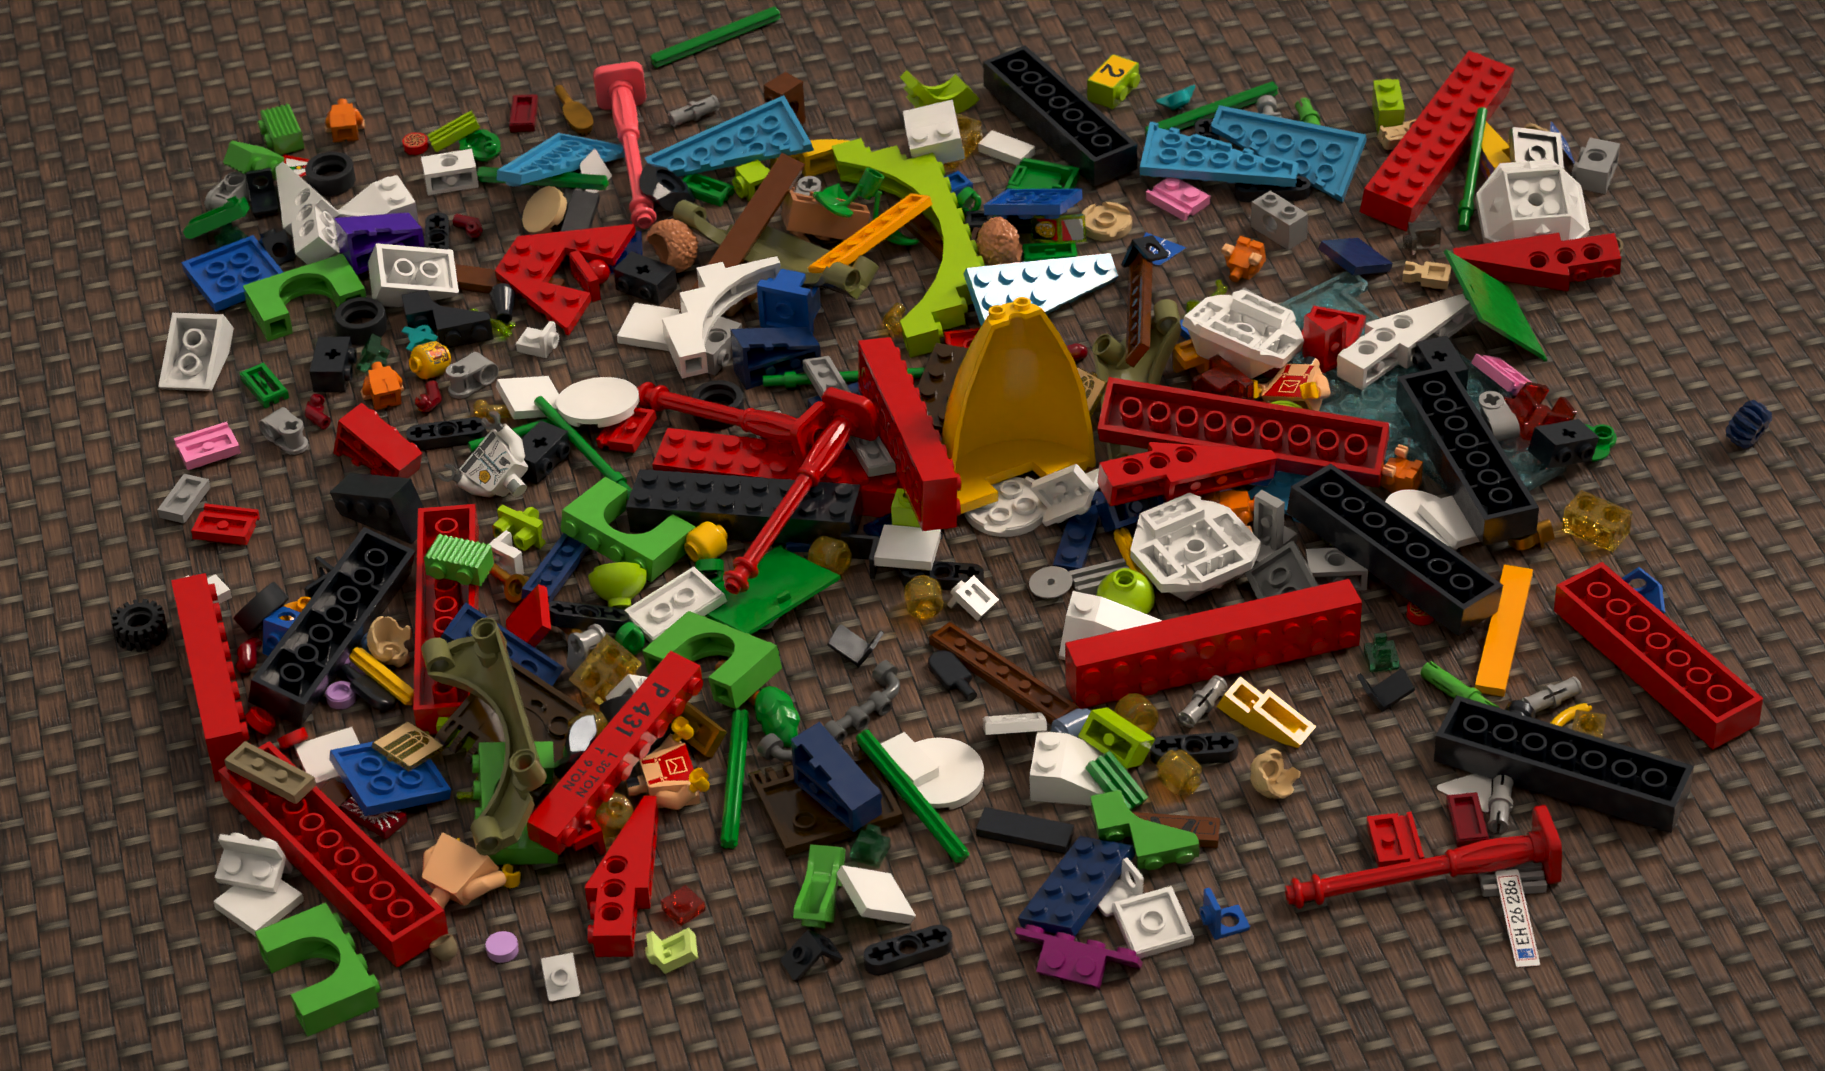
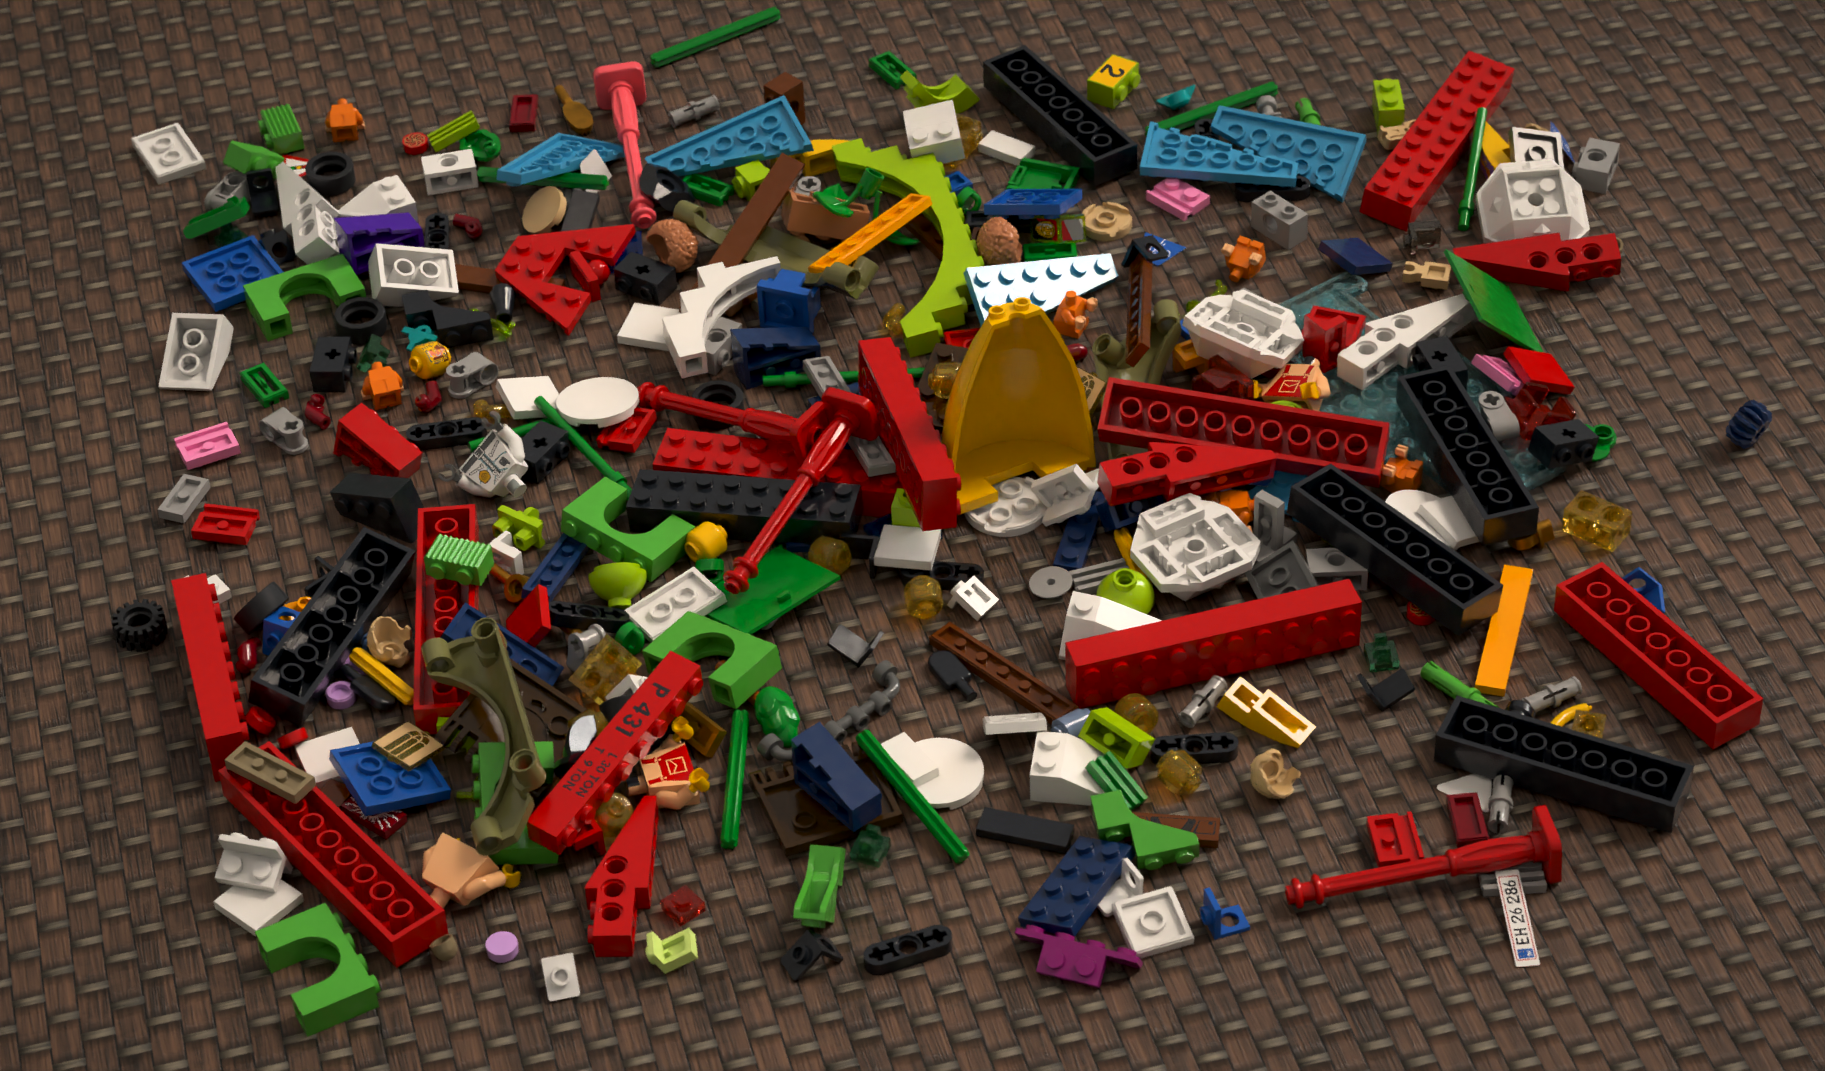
(168, 153): none -> white tile
(537, 341): white bracket -> none
(875, 894): white tile -> none
(888, 71): none -> green tile
(942, 378): none -> clear yellow head
(1071, 316): none -> orange piece
(1539, 369): none -> red tile

